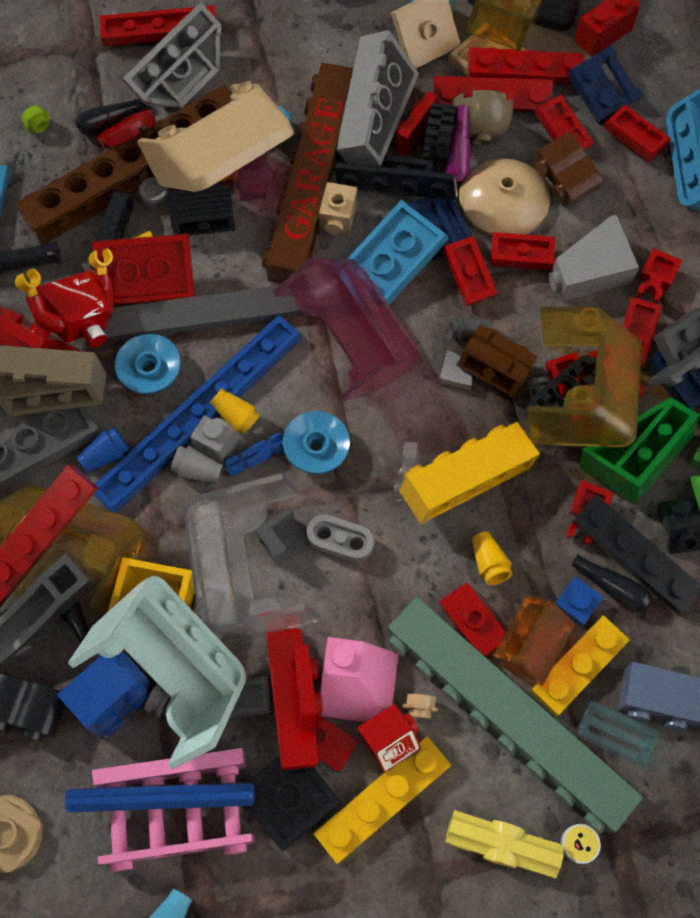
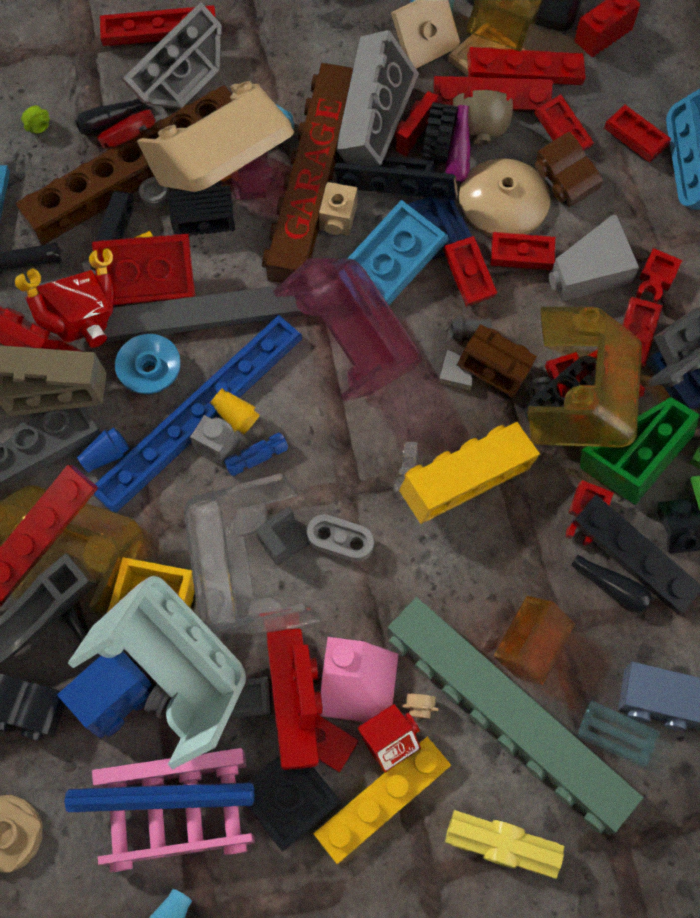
(195, 465): light grey cone -> none
(316, 428): dark azure dish -> none
(473, 619): red plate -> none
(490, 559): yellow cone -> none
(579, 601): blue plate -> none
(580, 666): yellow plate -> none
(580, 844): light yellow tile -> none
(598, 90): dark blue plate -> none

